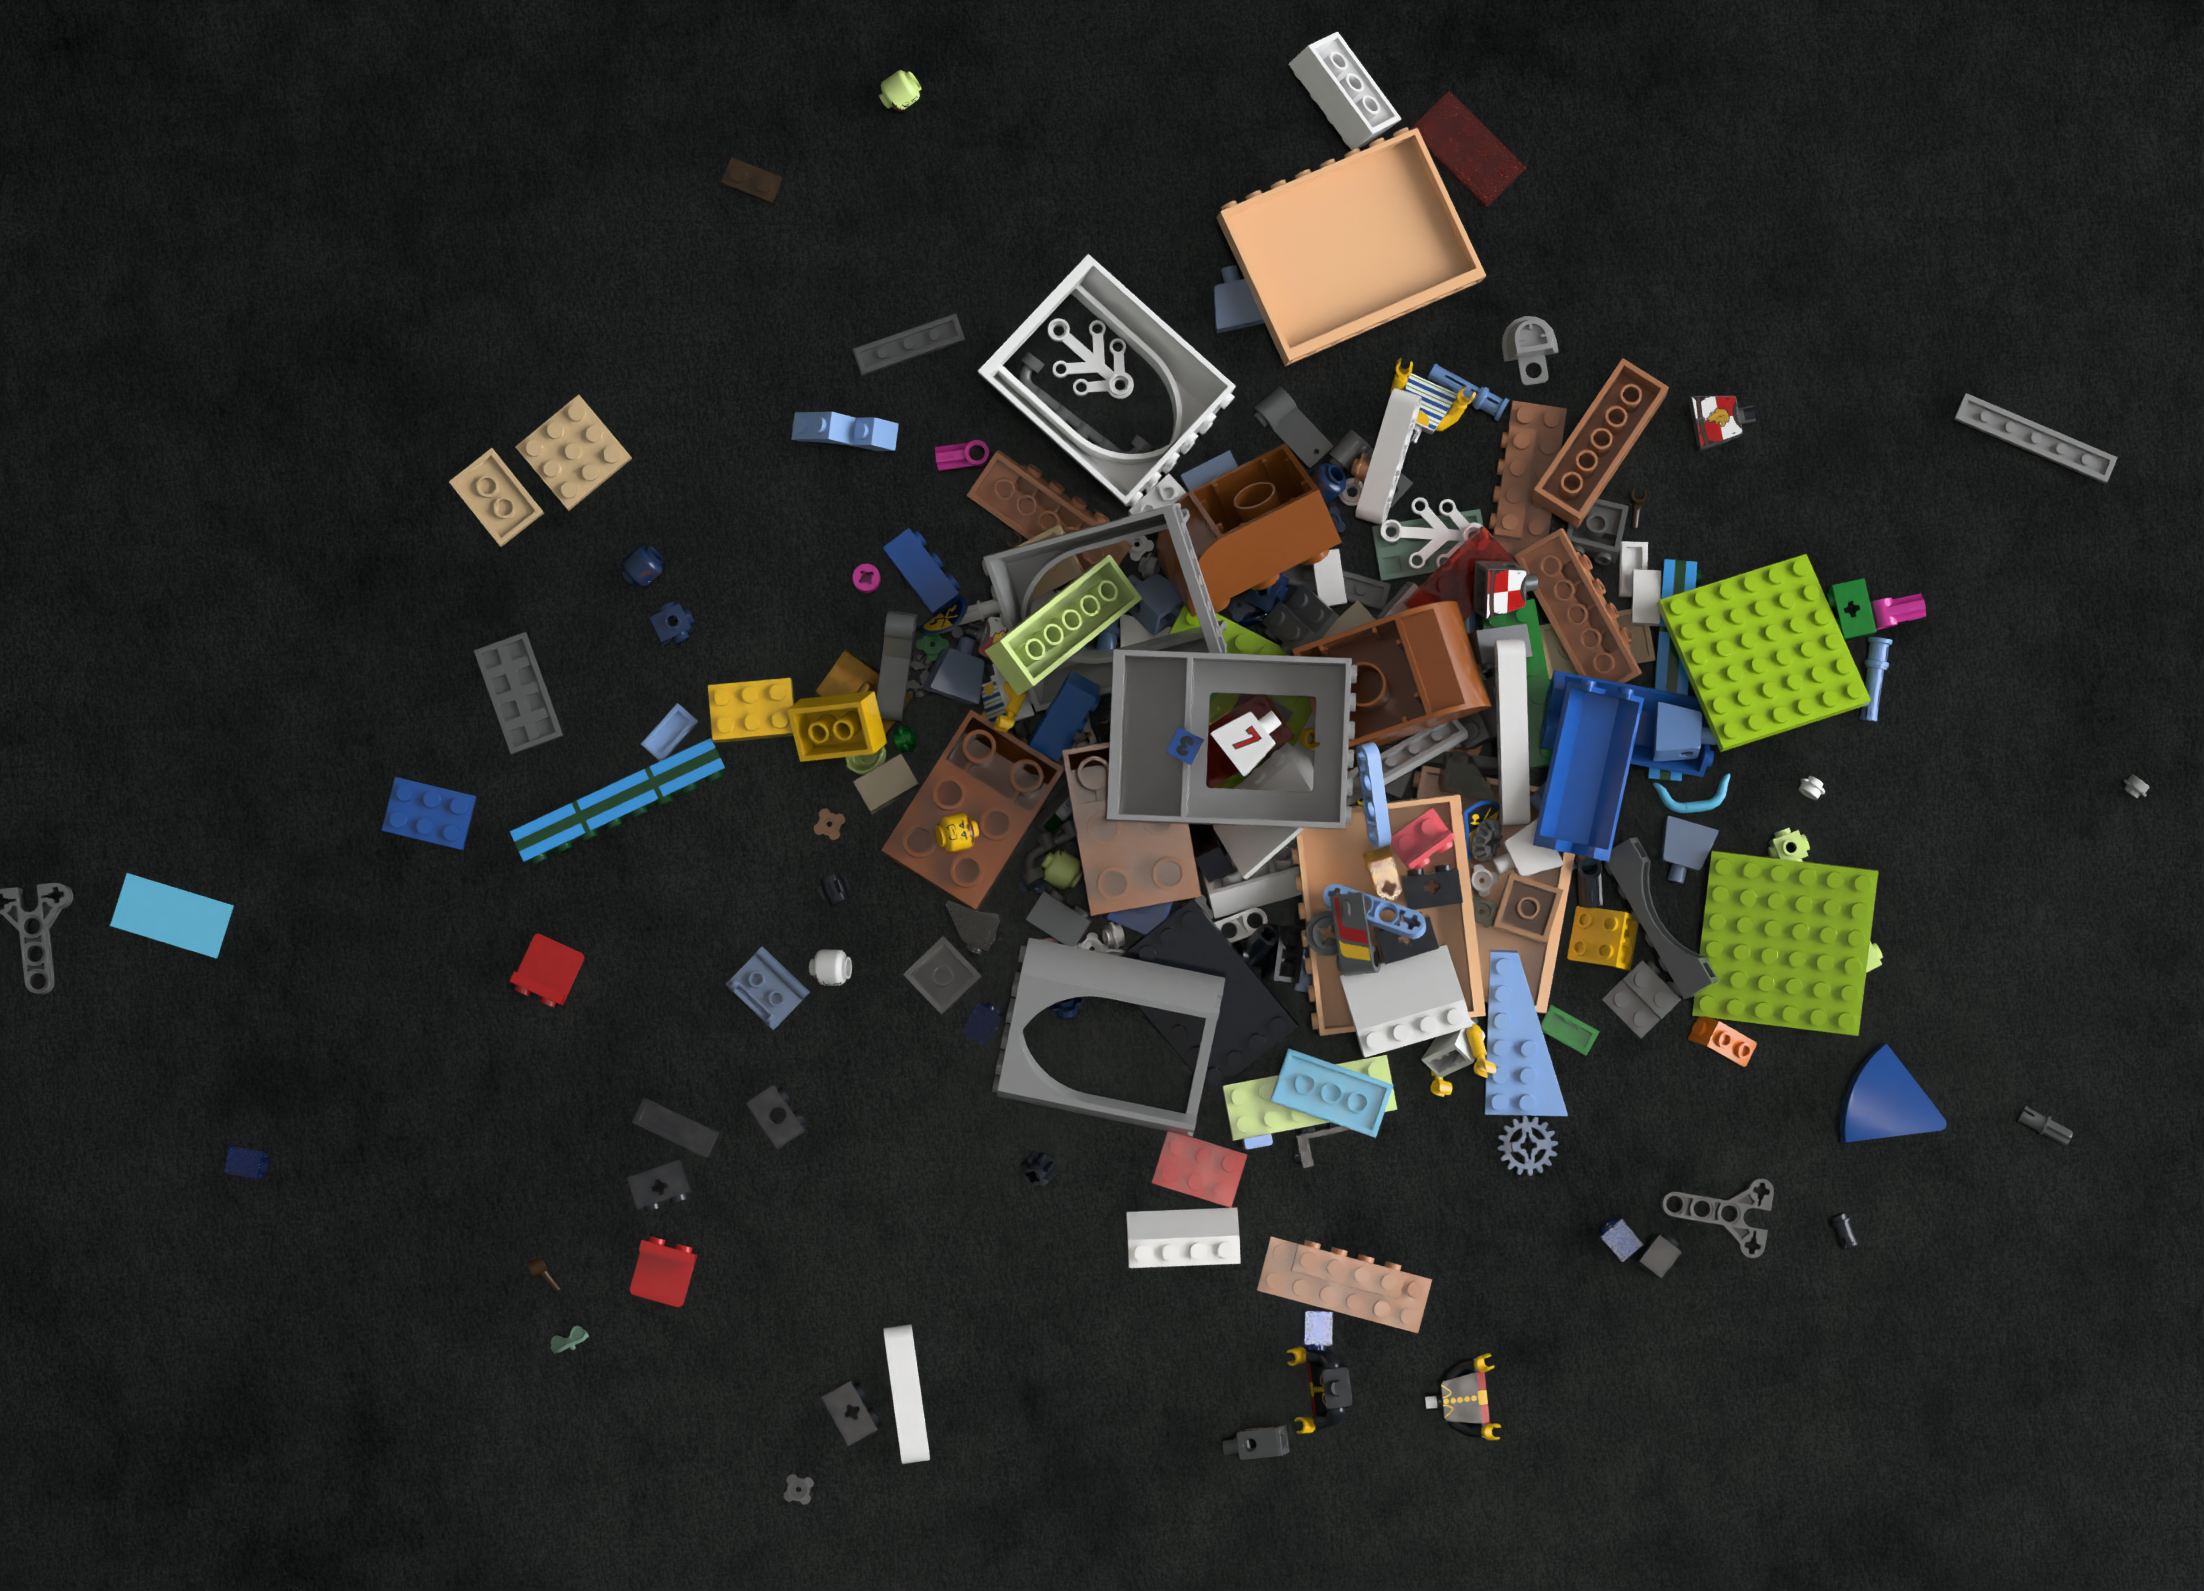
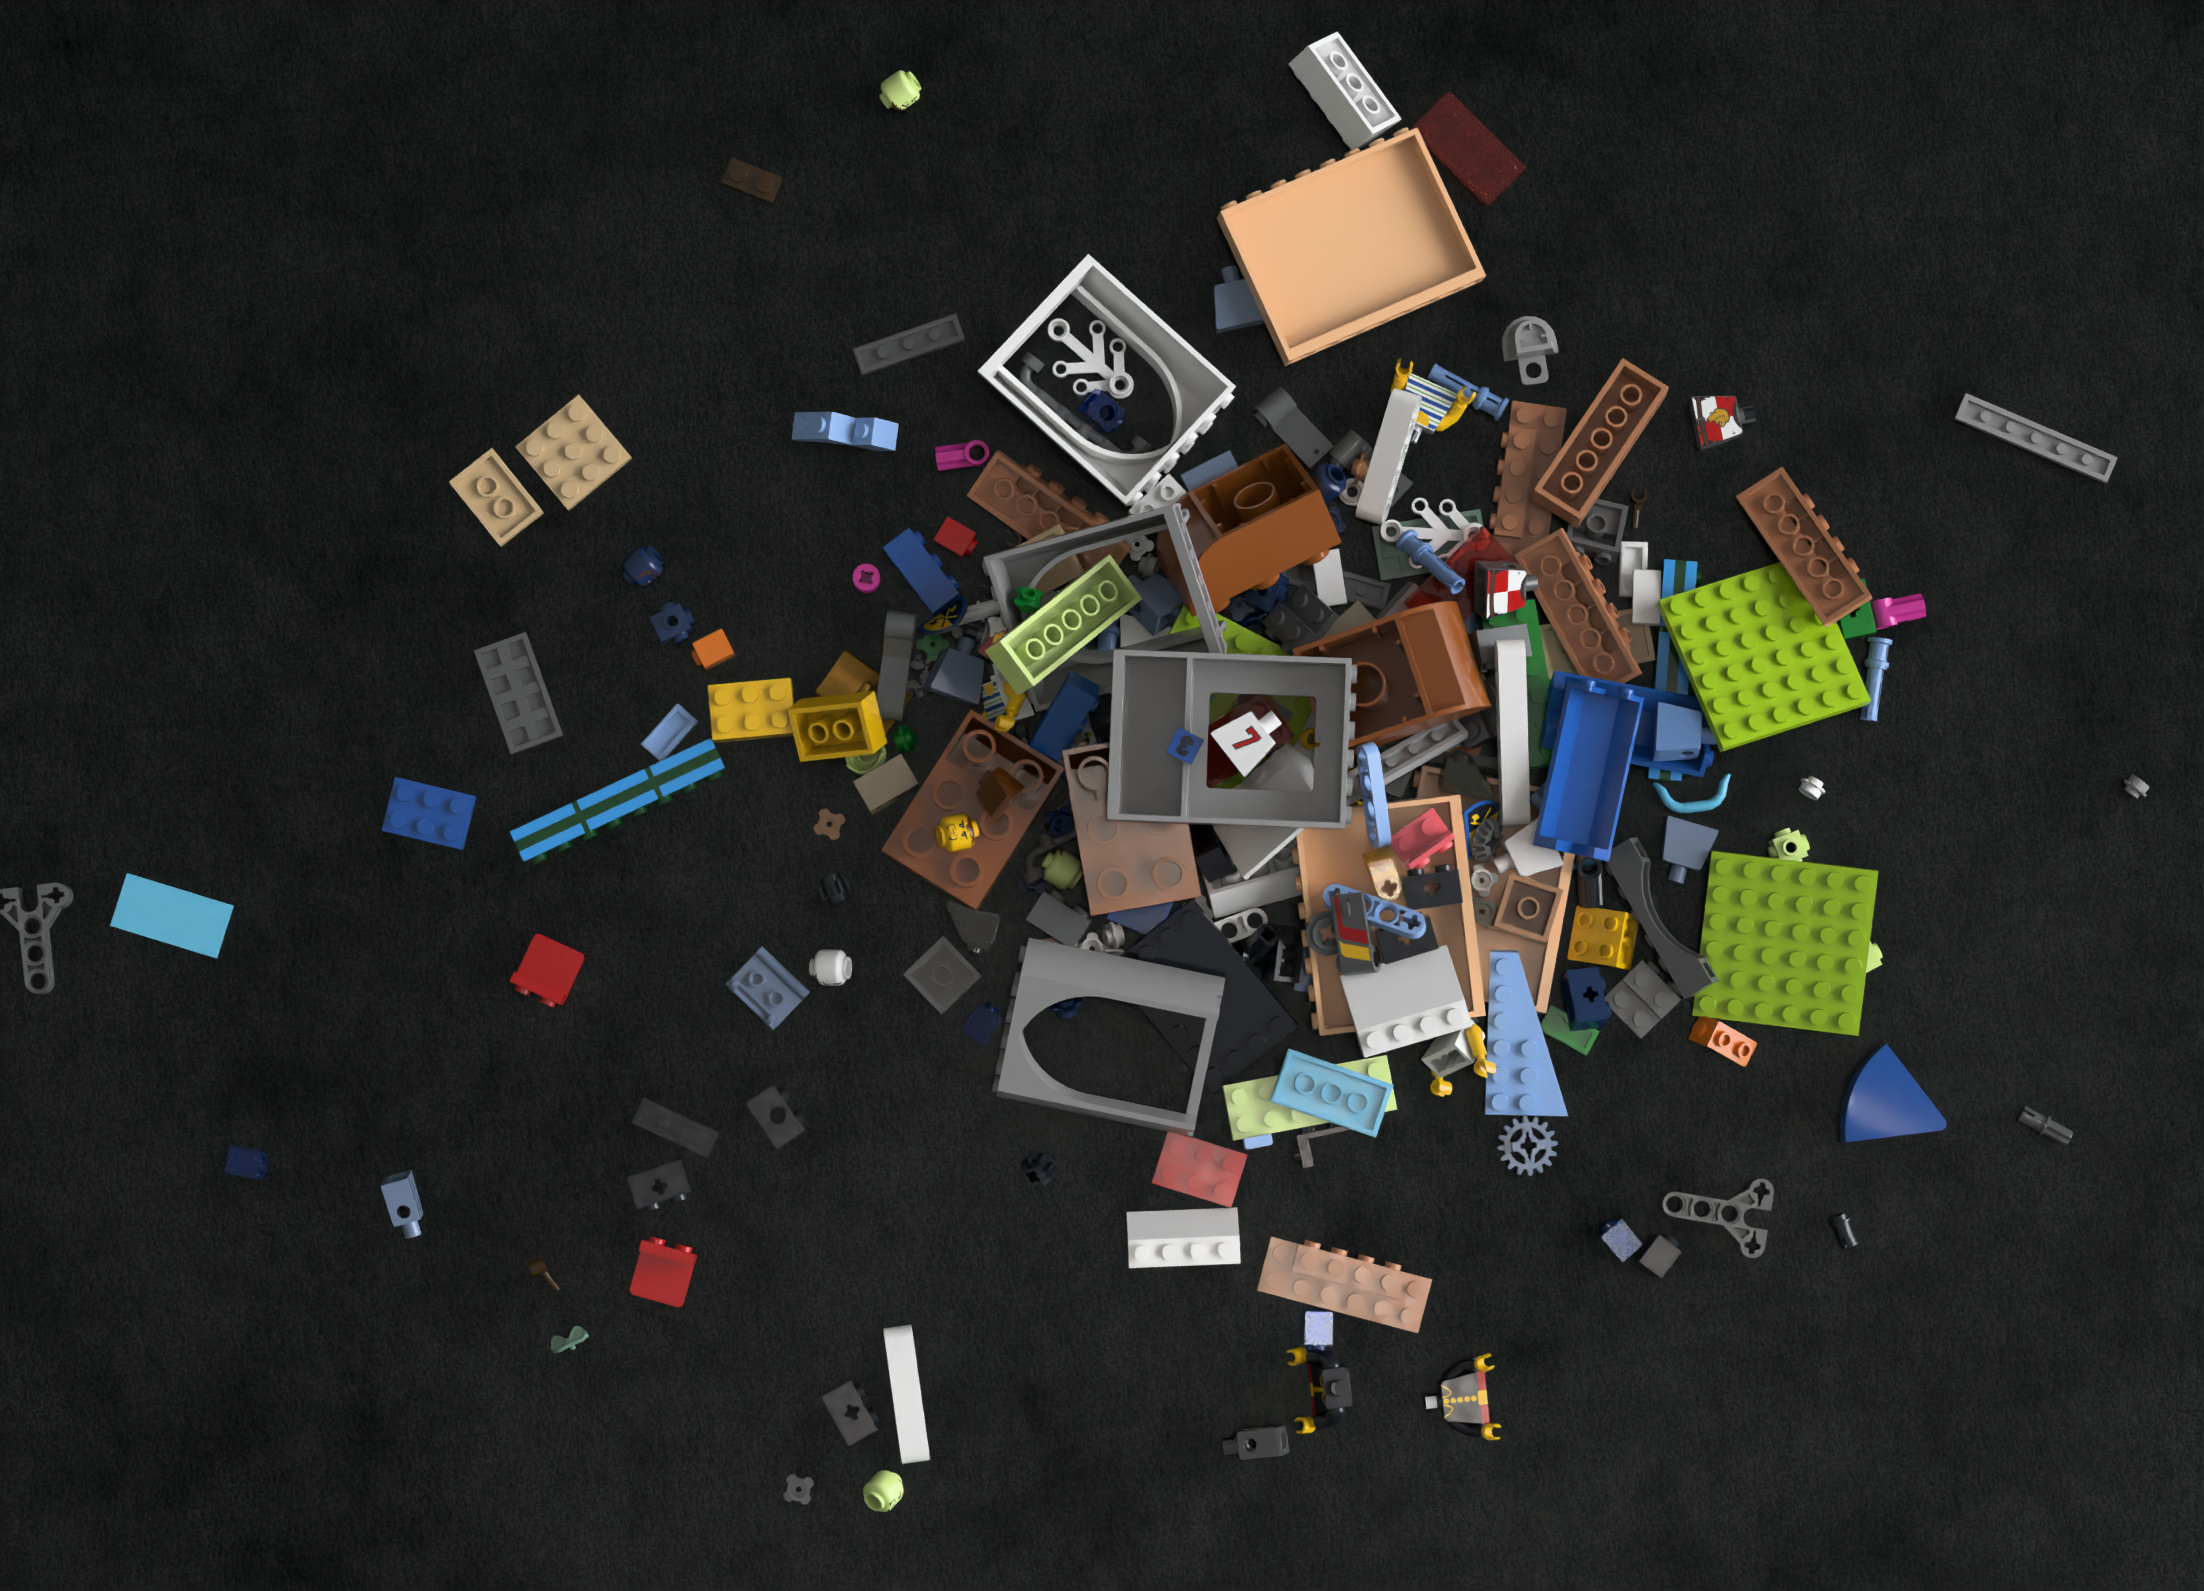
(400, 1191): none -> sand blue torso
(712, 649): none -> orange brick
(883, 1491): none -> yellowish green head
(956, 538): none -> red brick
(998, 791): none -> reddish brown slope
(1028, 599): none -> green plate
(1062, 827): none -> dark blue plate
(1092, 406): none -> clear blue brick
(1422, 554): none -> medium blue pin
(1581, 1012): none -> dark blue brick
(1805, 547): none -> nougat plate

